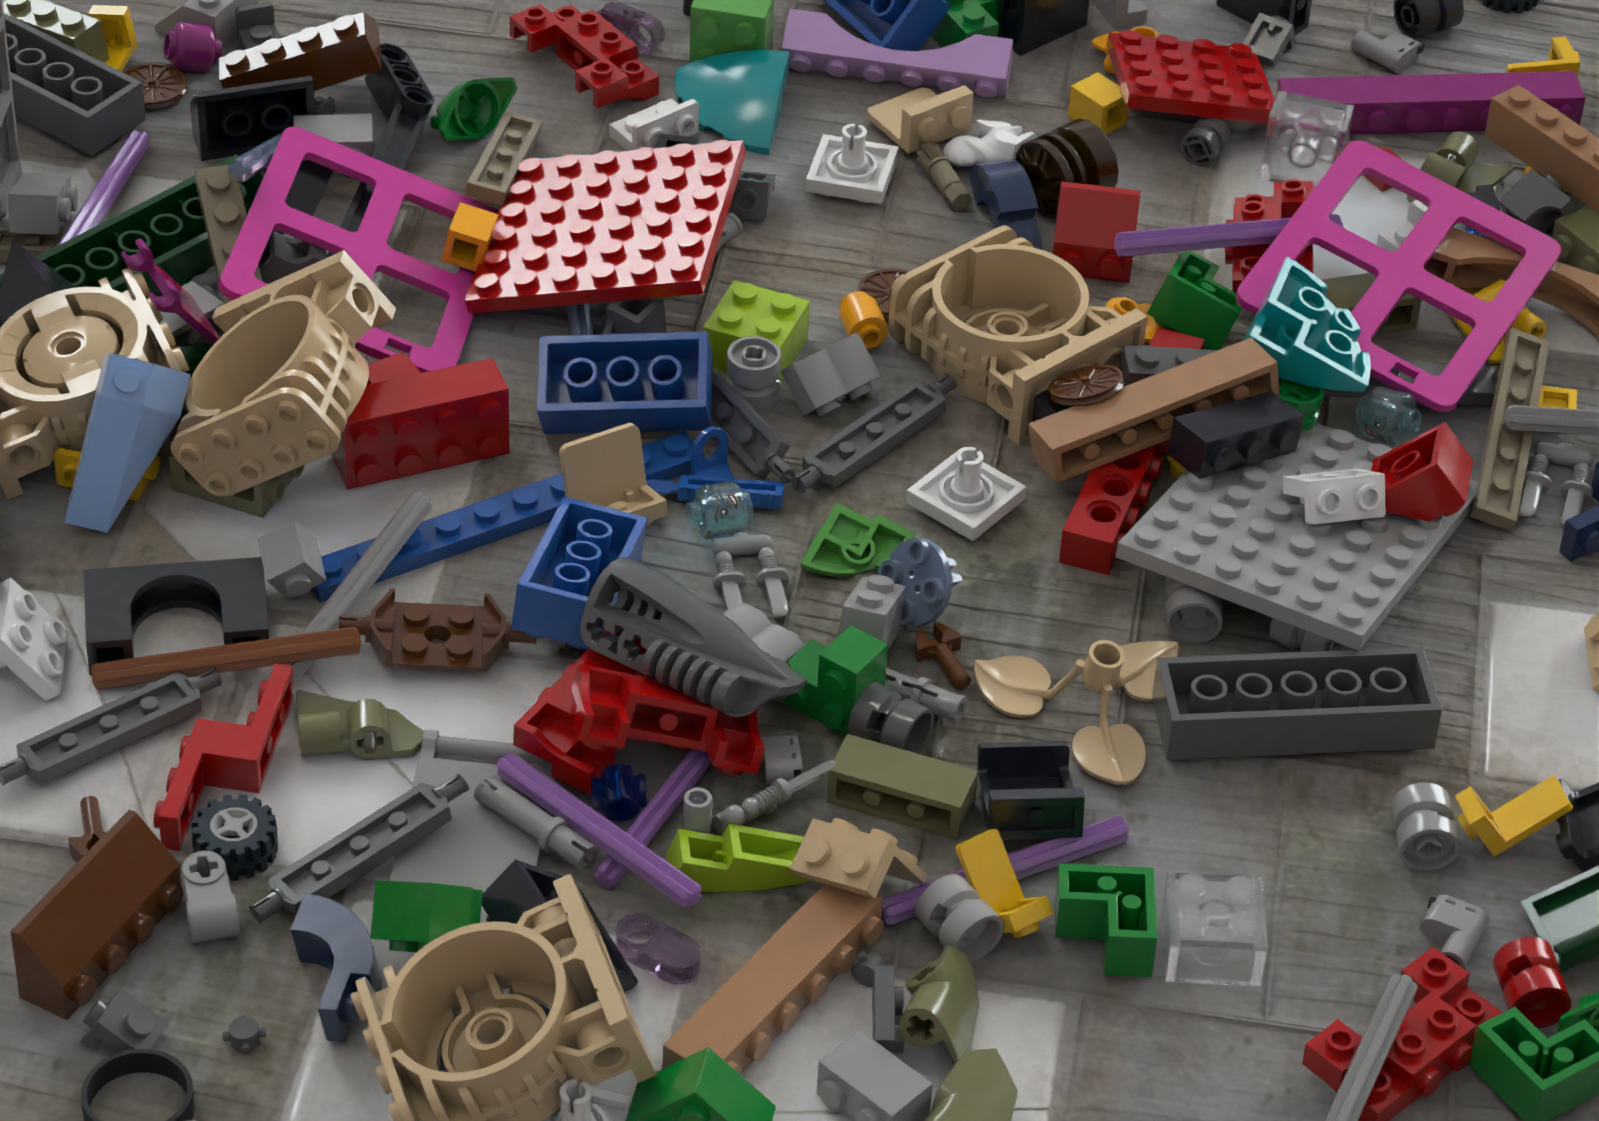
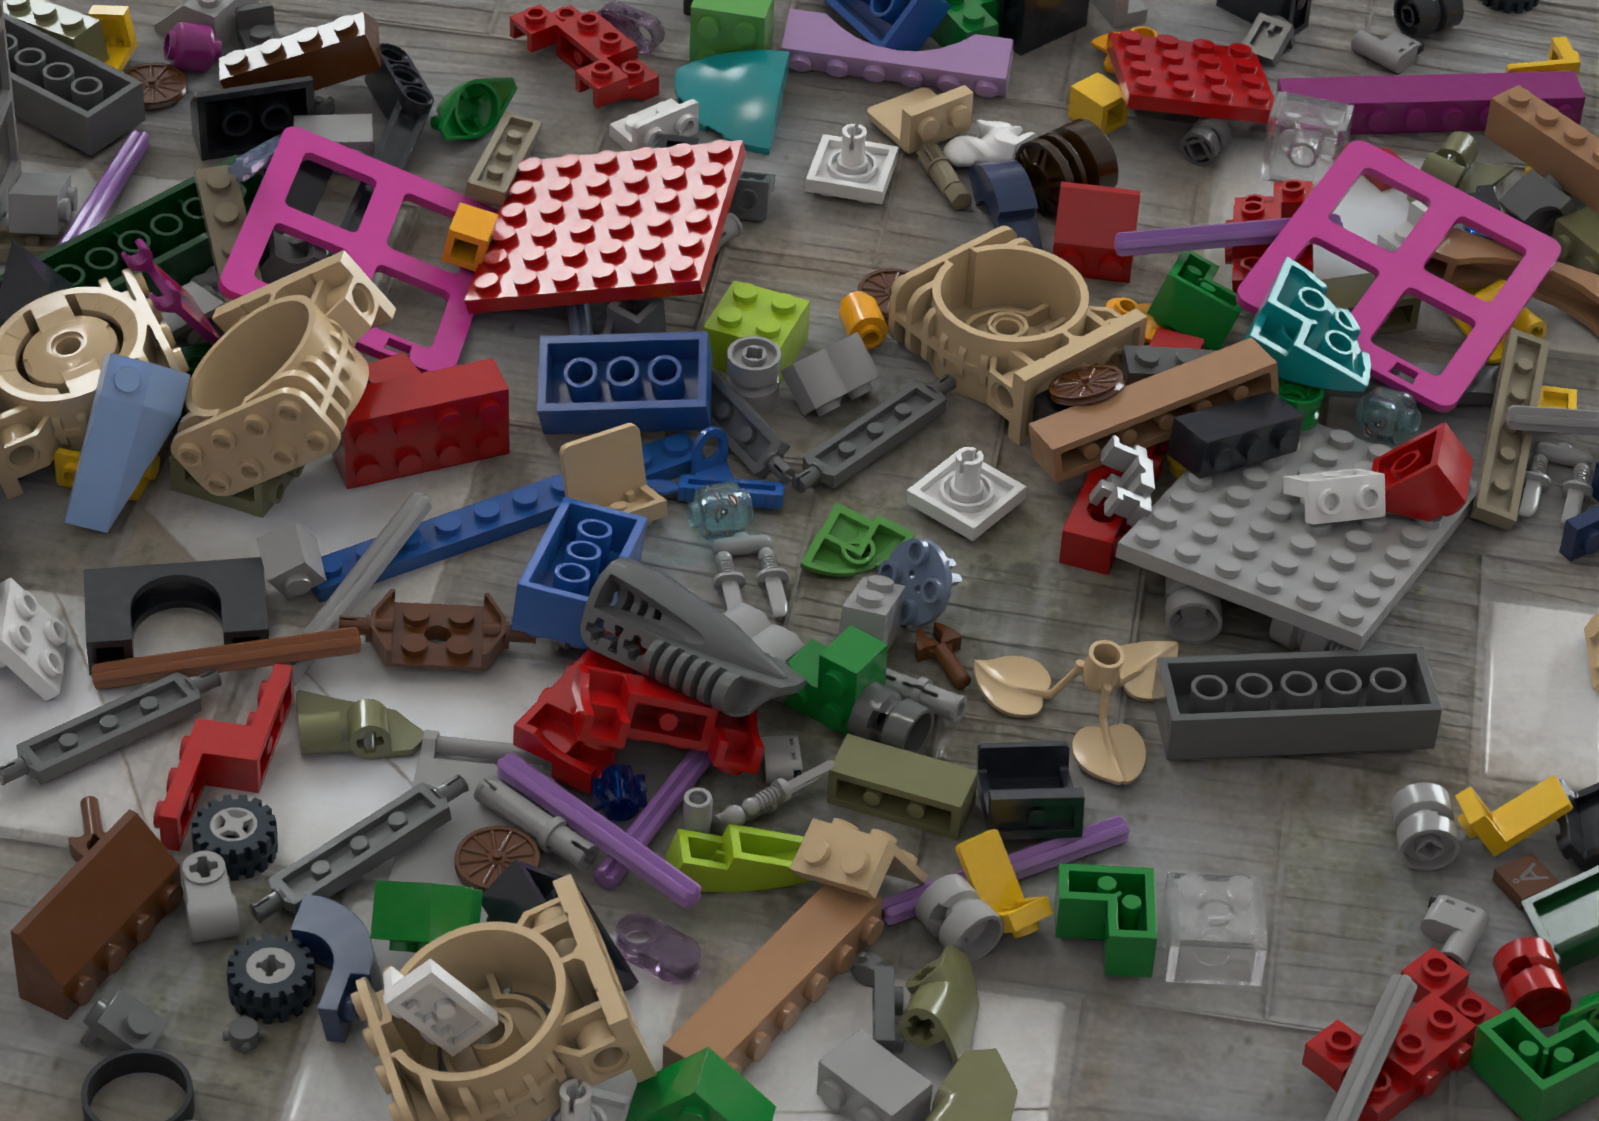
(271, 978): none -> black wheel
(438, 1006): none -> white bracket
(489, 851): none -> reddish brown wheel
(1131, 493): none -> light grey piece
(1523, 879): none -> reddish brown tile

